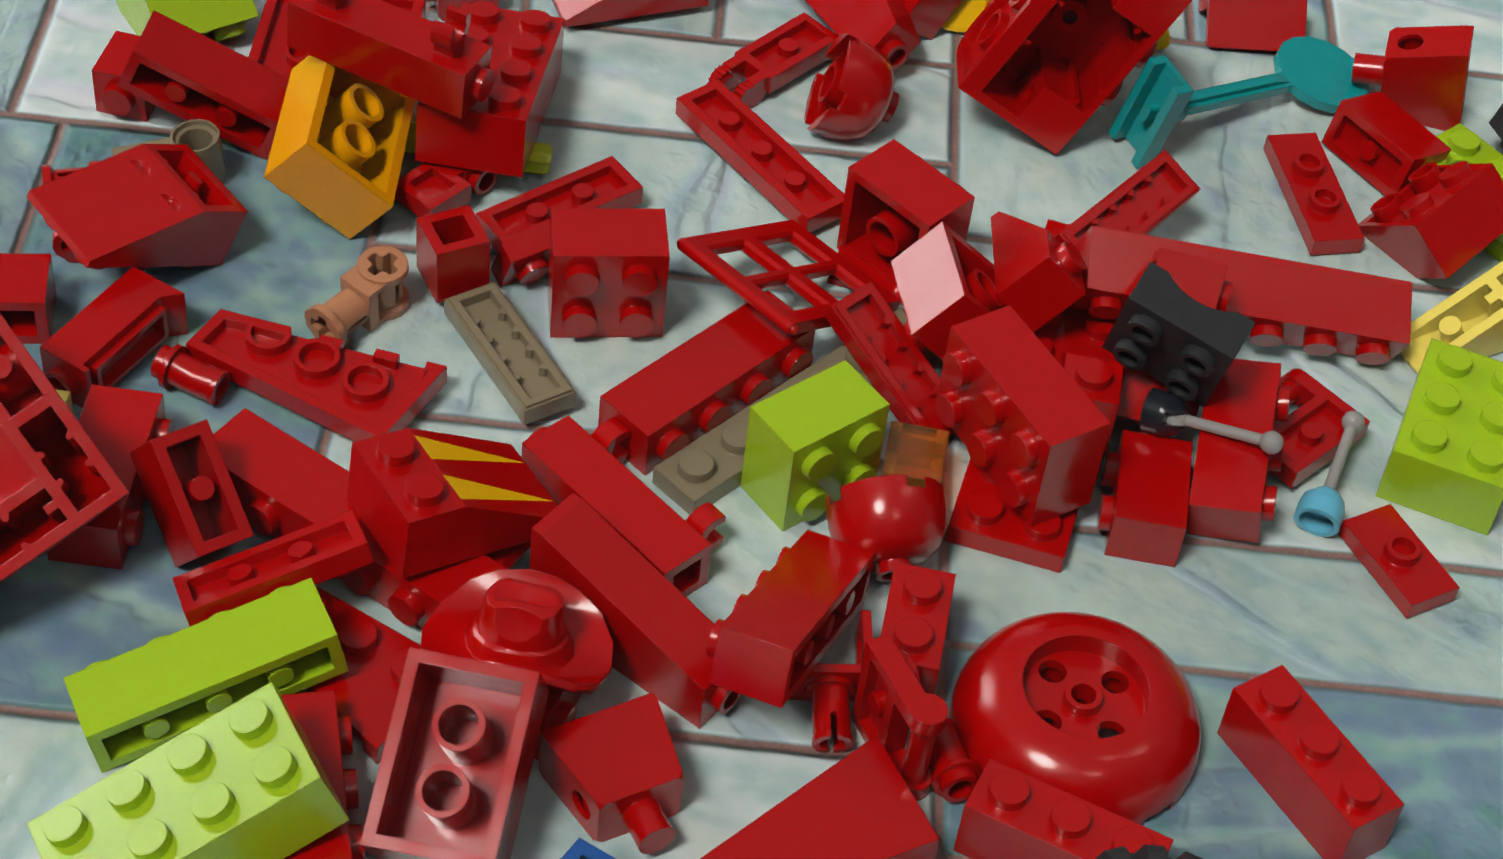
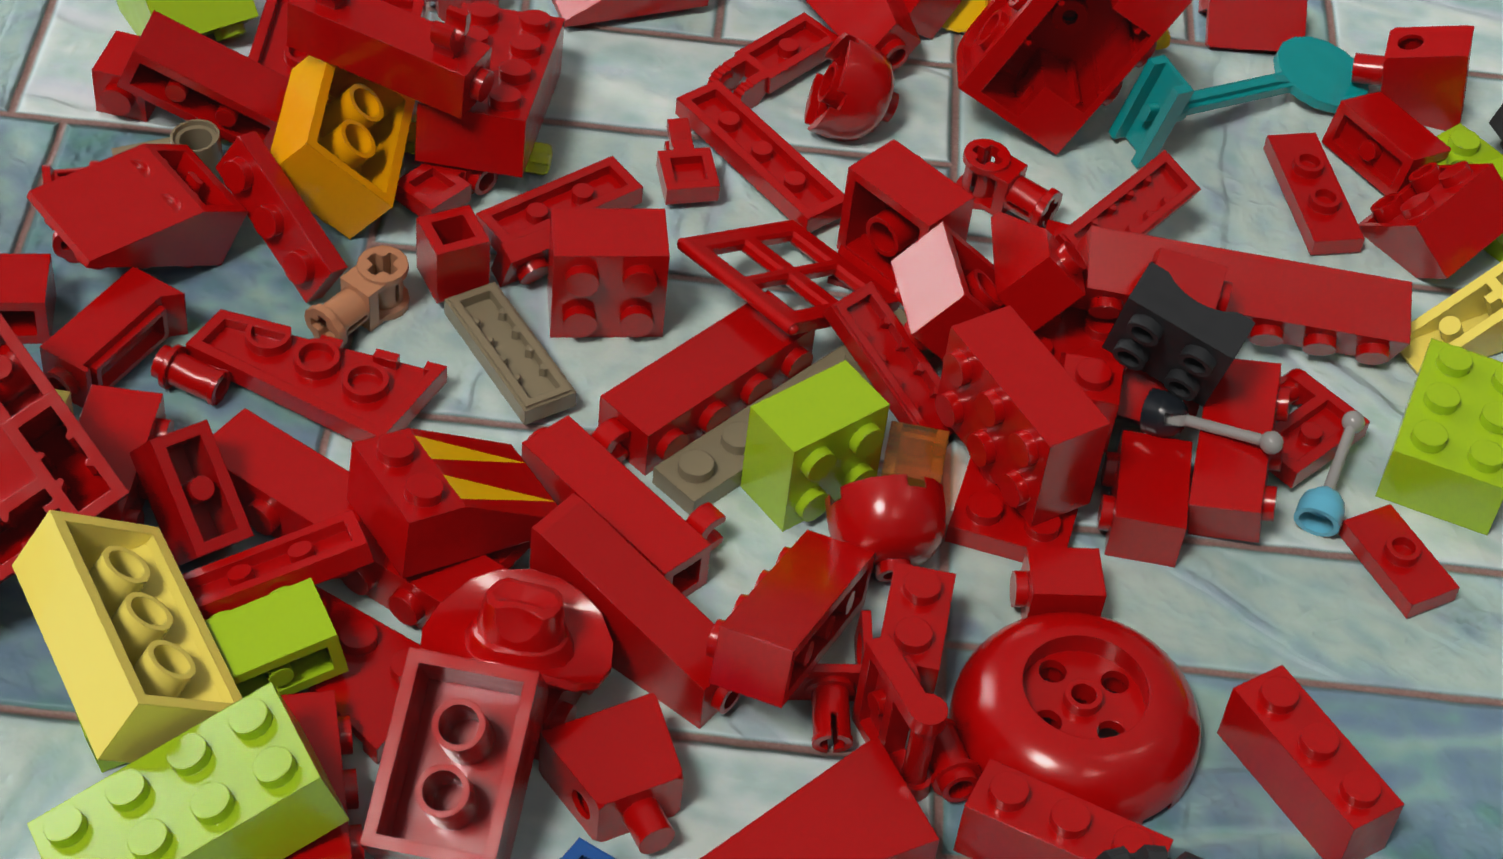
(122, 632): none -> light yellow slope
(281, 216): none -> red plate
(686, 171): none -> red plate
(1003, 184): none -> red connector
(1059, 581): none -> red brick

